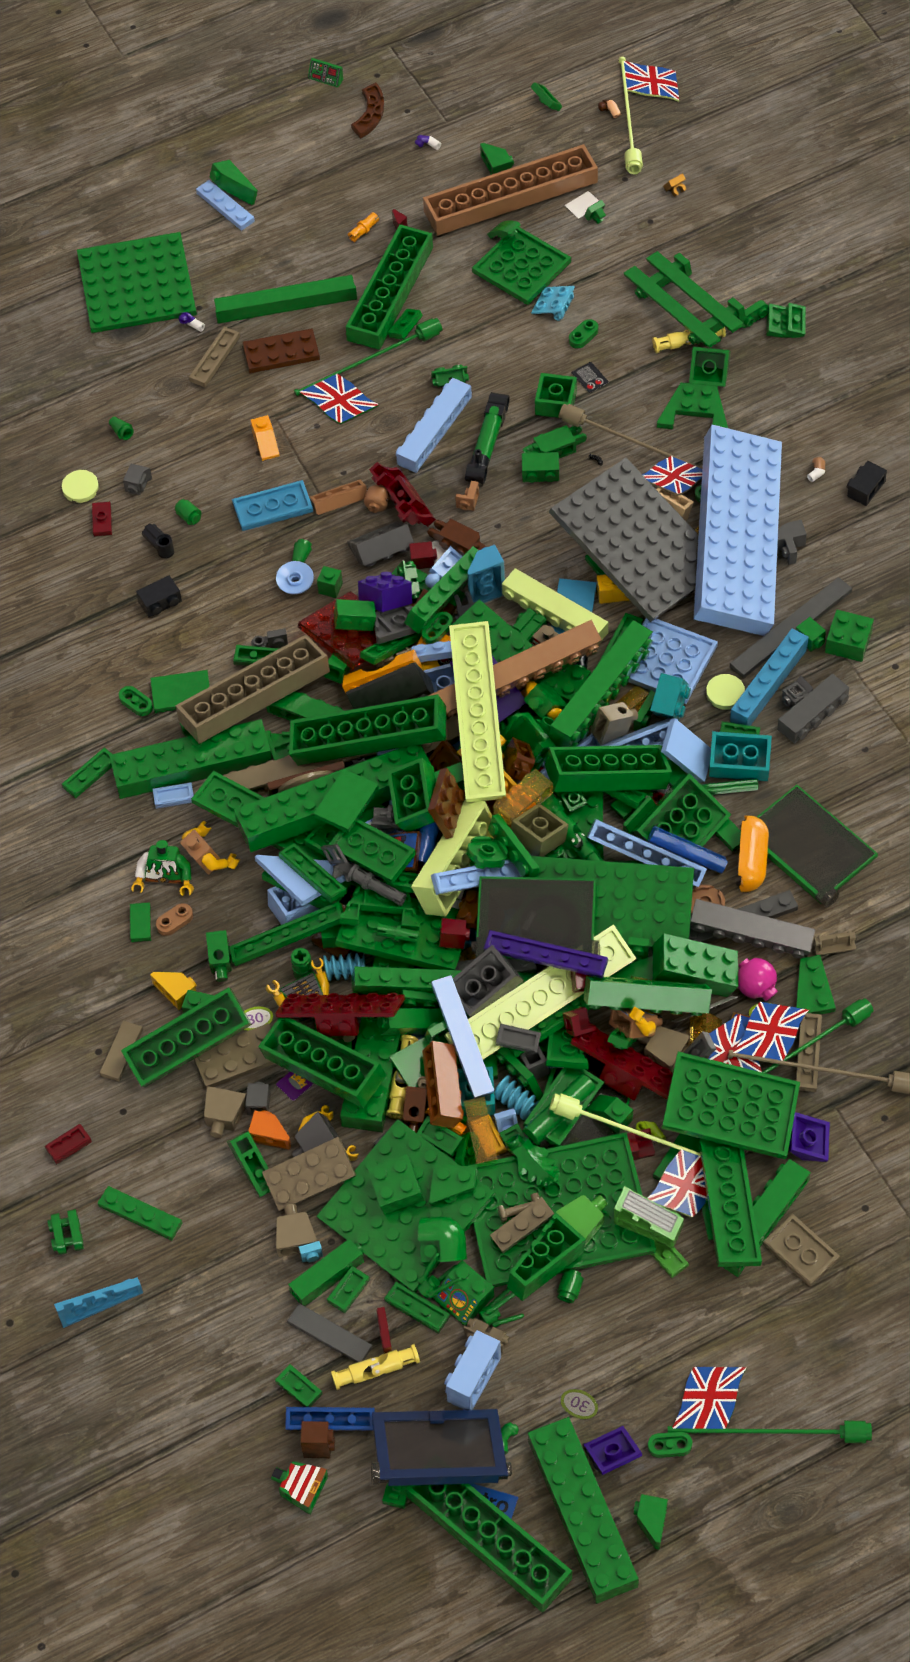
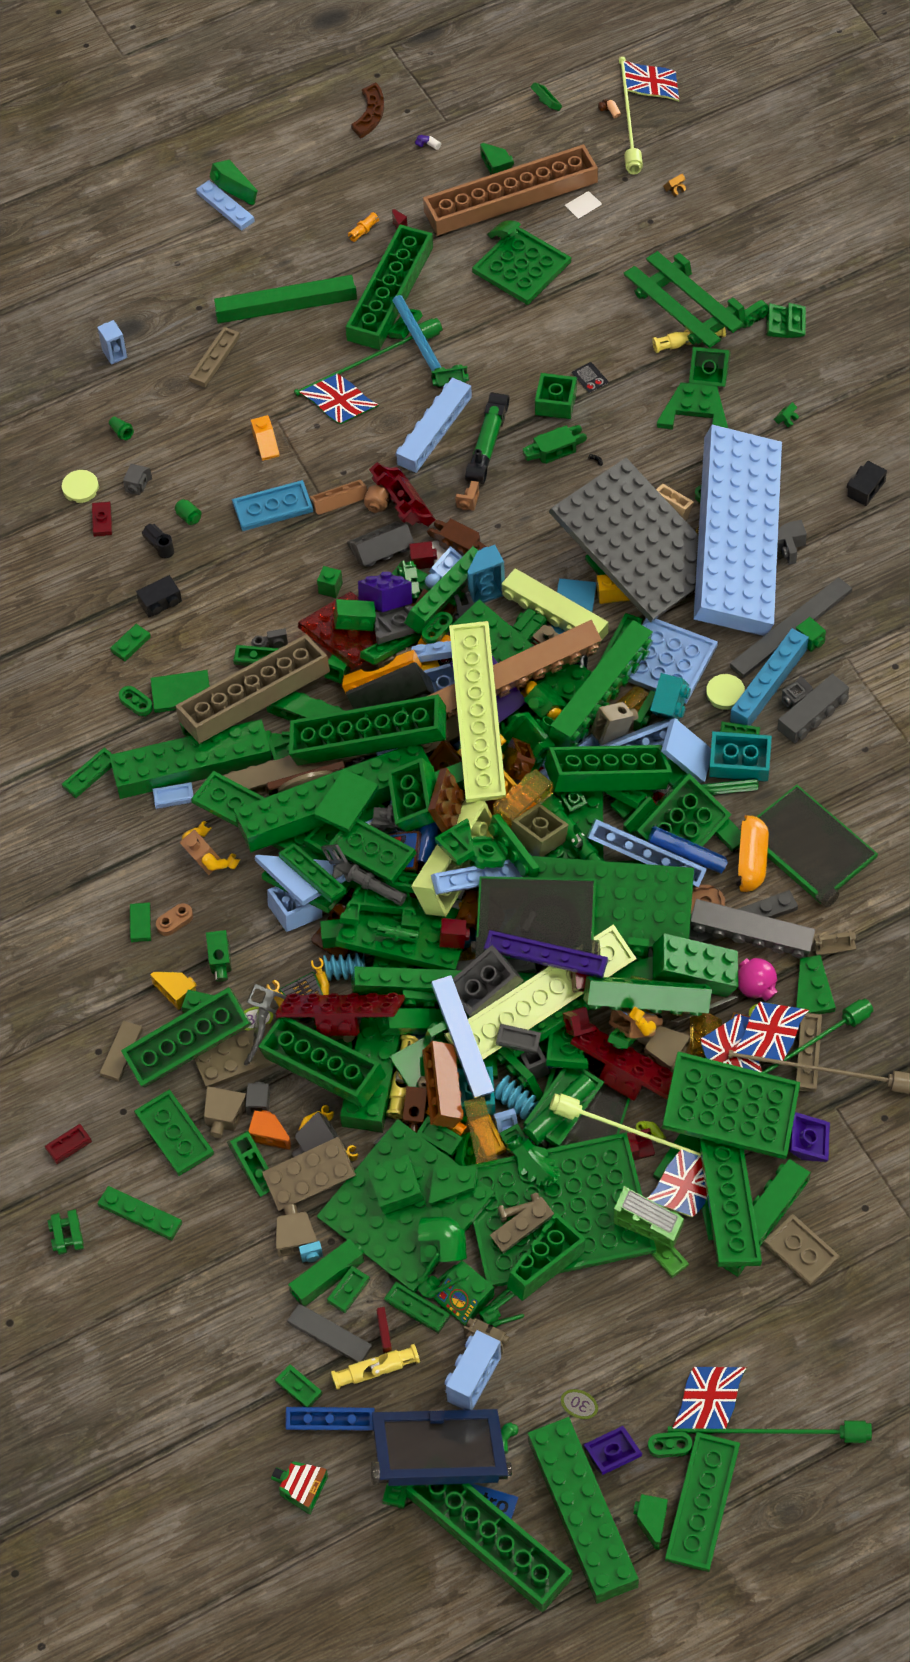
(86, 1305): dark azure wing -> none
(112, 342): none -> light blue brick
(130, 642): none -> green plate
(136, 282): green plate -> none
(163, 865): torso -> none
(174, 1132): none -> green plate
(187, 318): arm -> none
(261, 1016): none -> dark grey piece
(281, 350): reddish brown plate -> none
(286, 934): green plate -> none
(293, 1085): dark purple sticker -> none
(294, 571): light blue dish -> none
(301, 550): green cone -> none
(301, 962): green piece -> none
(317, 1439): reddish brown brick -> none
(325, 72): slope -> none
(416, 332): none -> dark azure axle
(457, 842): none -> green wing
(540, 467): green brick -> none
(555, 301): medium azure hinge -> none
(570, 1286): green brick -> none
(584, 1215): bright green torso -> none
(586, 331): green plate -> none
(595, 212): green tile -> none
(612, 1109): green slope -> none
(669, 474): flag -> none
(701, 1046): dark grey plate -> none
(702, 1502): none -> green plate
(787, 413): none -> green tile
(819, 469): arm -> none
(849, 635): green brick -> none

